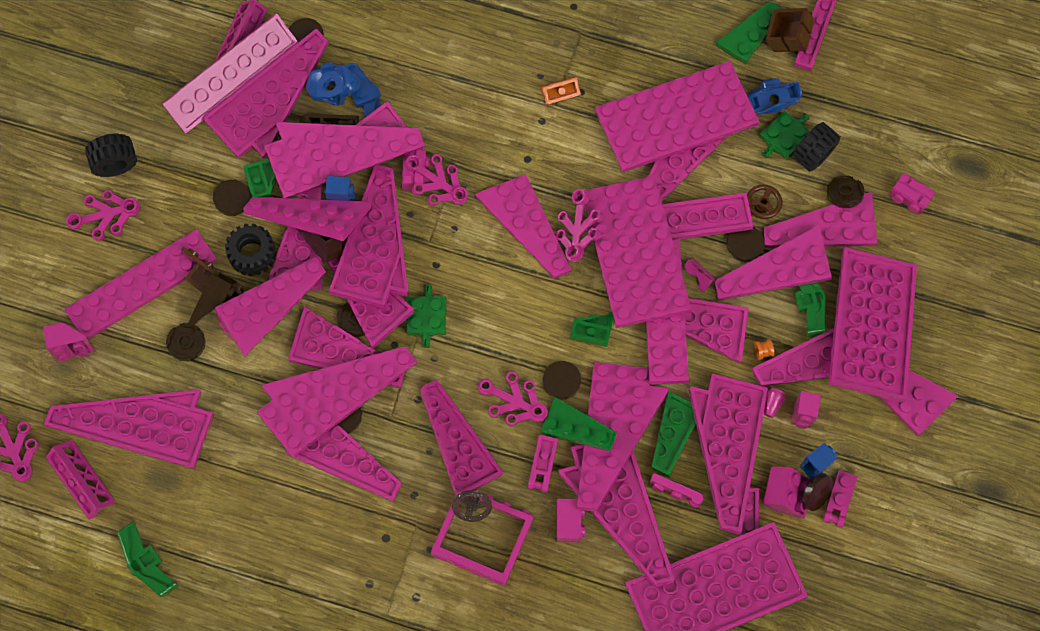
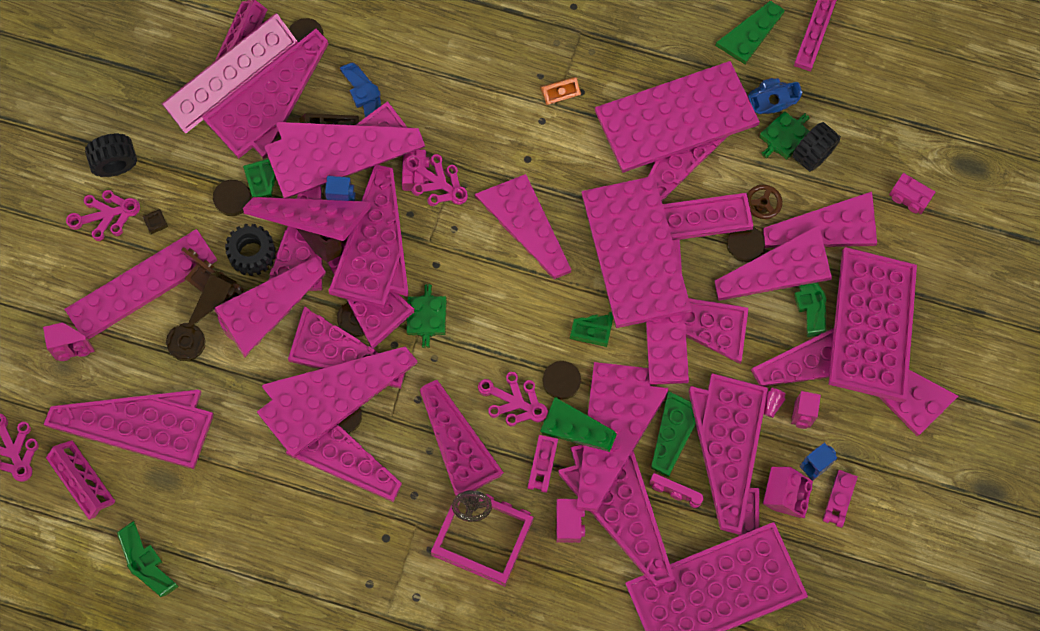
(155, 221): none -> dark brown tile
(330, 74): blue piece -> none
(578, 227): dark pink plant -> none
(703, 279): dark pink piece -> none
(764, 349): orange wheel -> none
(790, 30): reddish brown piece -> none
(817, 492): dark brown tile -> none
(845, 191): dark brown tile -> none

